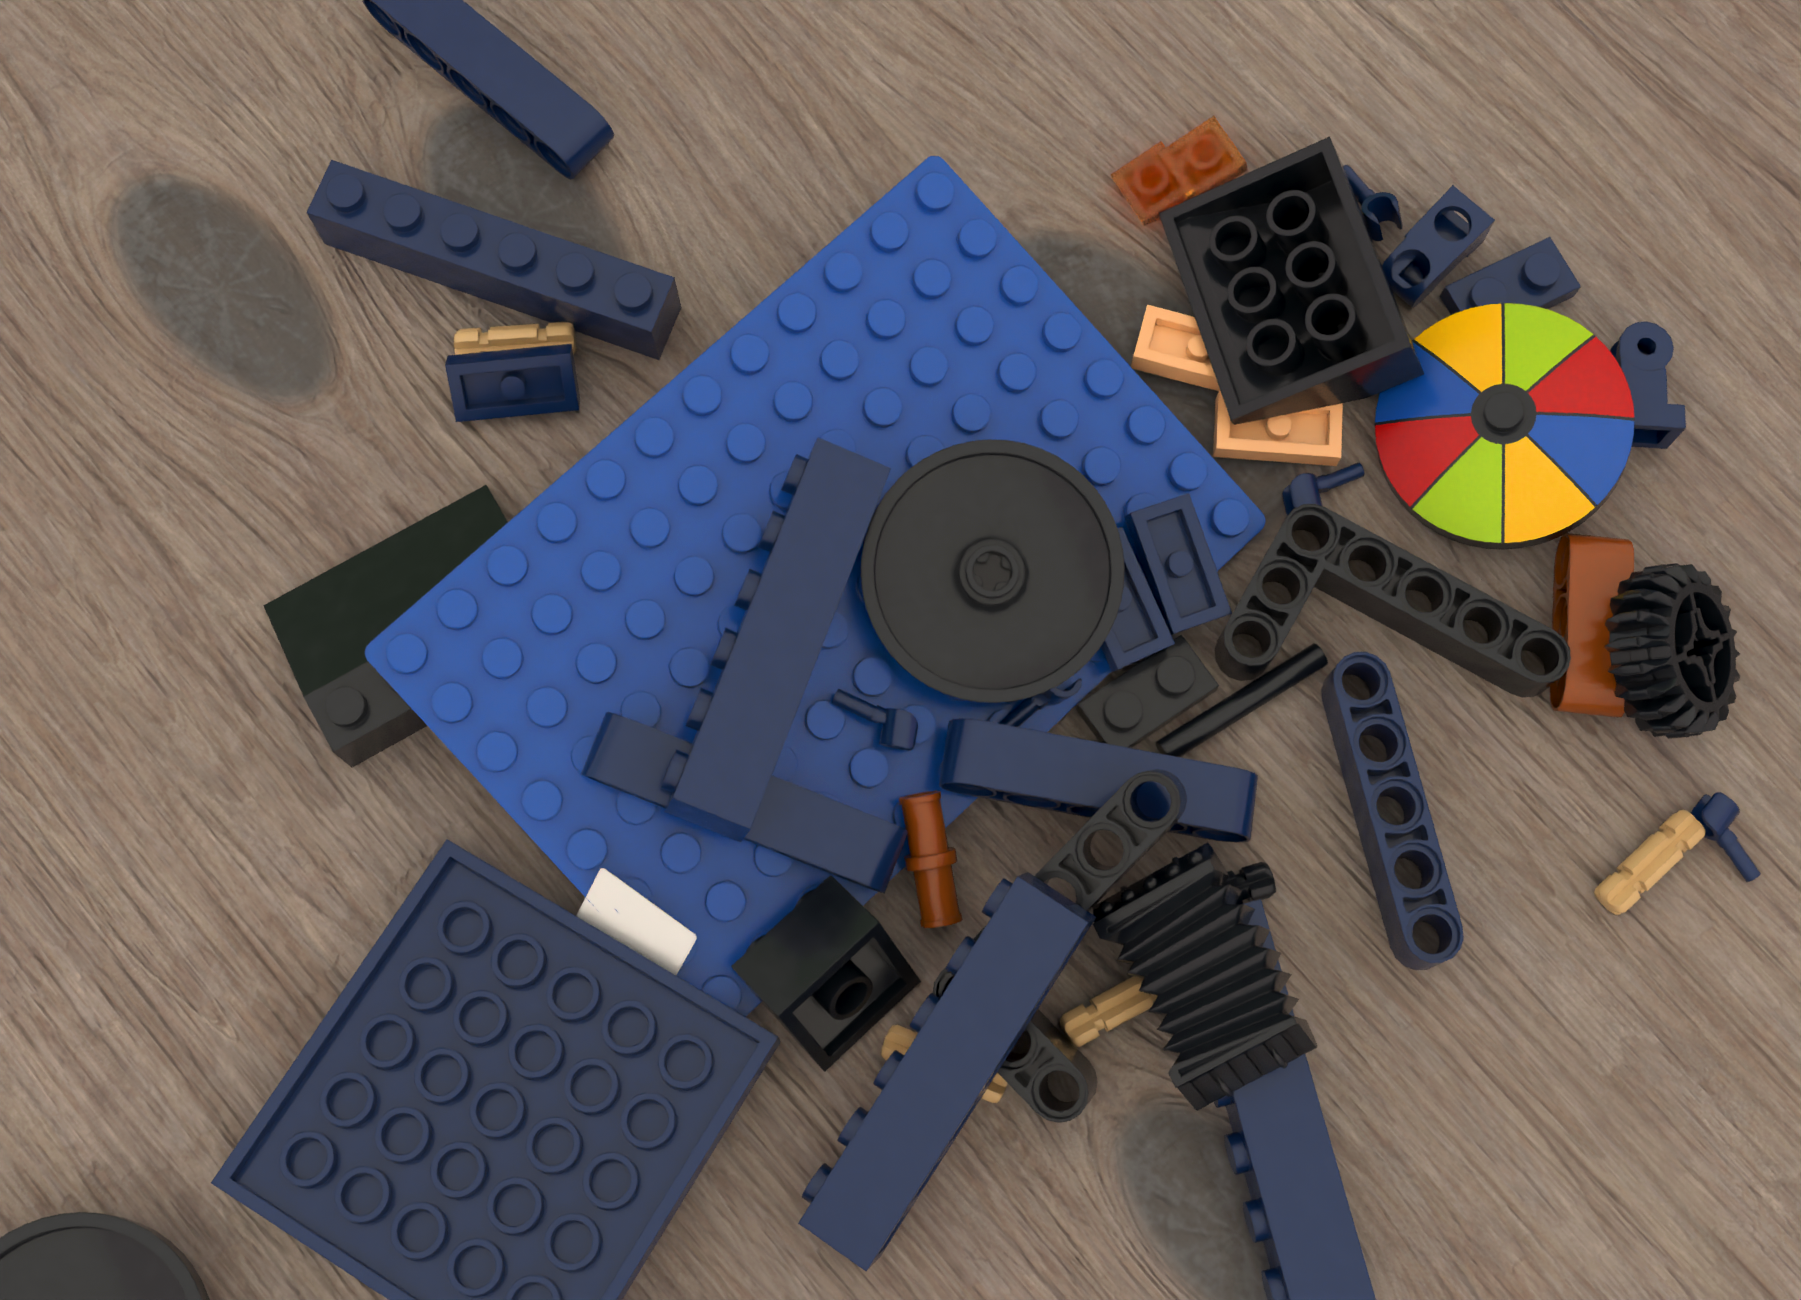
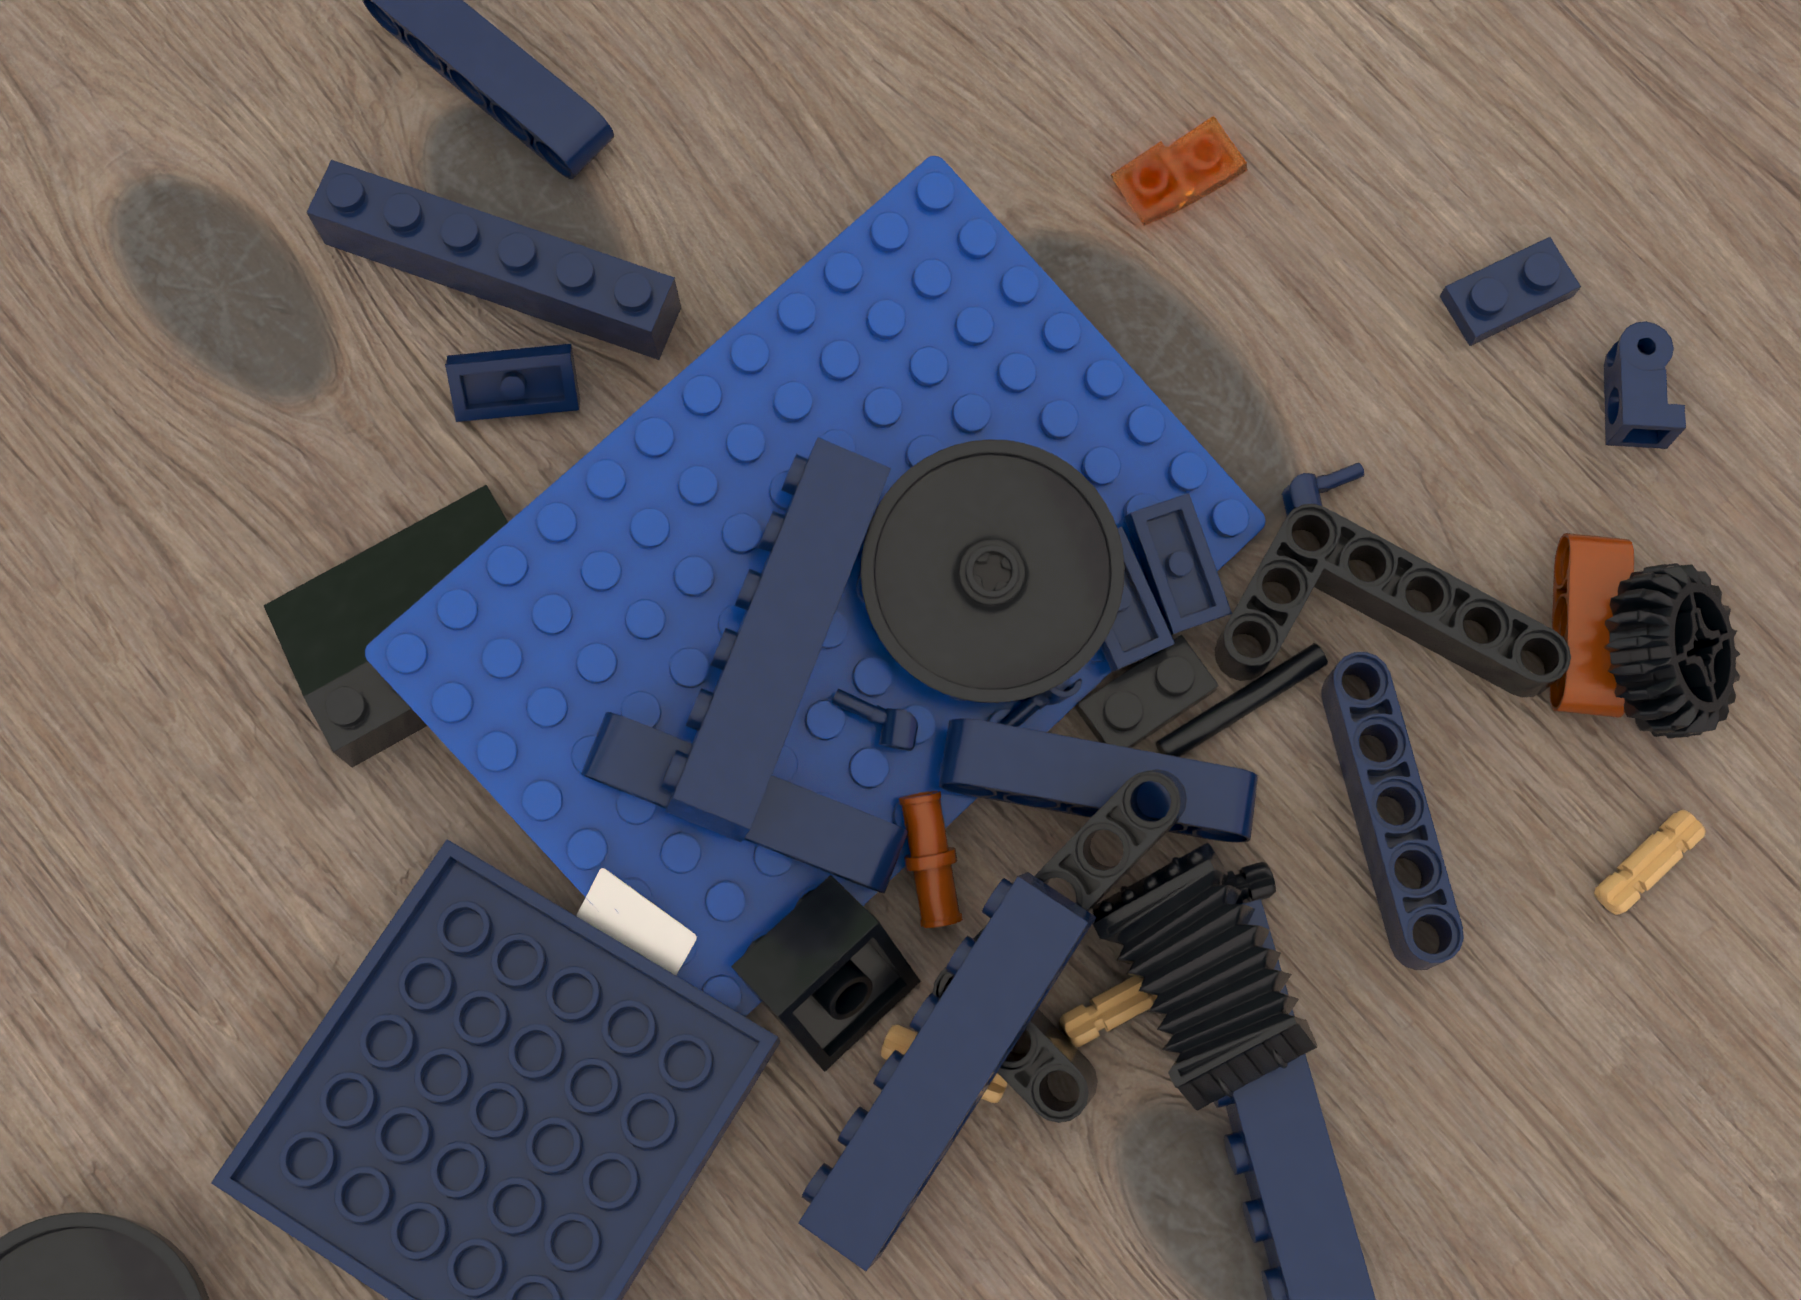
(513, 337): tan axle -> none
(1173, 348): light nougat plate -> none
(1290, 289): black slope -> none
(1291, 438): light nougat plate -> none
(1375, 206): dark blue hand -> none
(1436, 246): dark blue leg -> none
(1507, 428): dish -> none
(1716, 816): dark blue hand -> none

